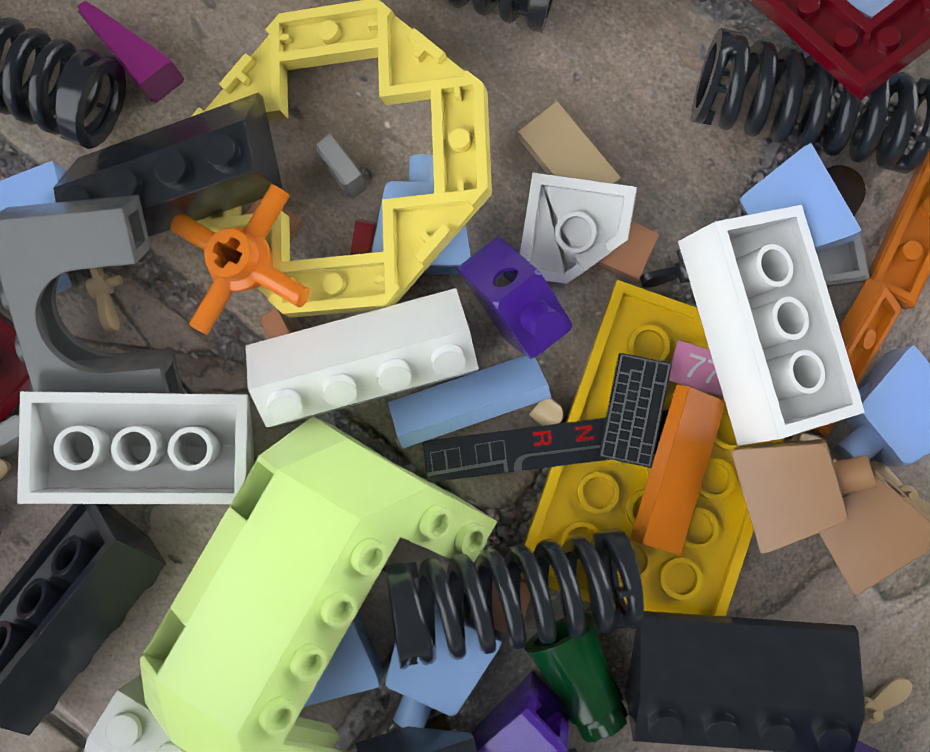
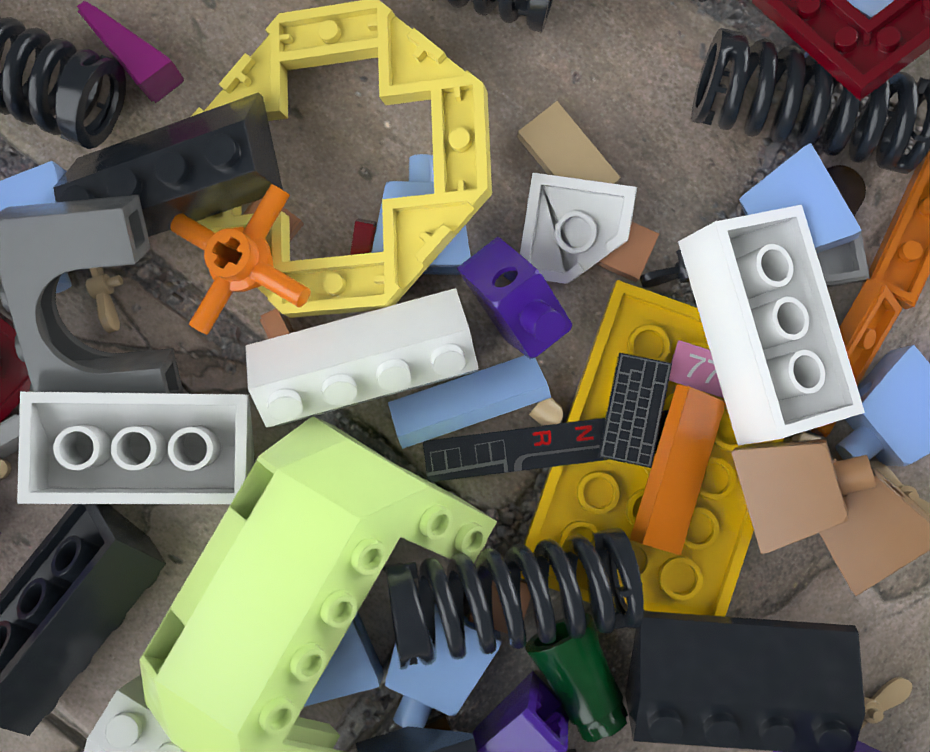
(340, 166): light grey tile -> none

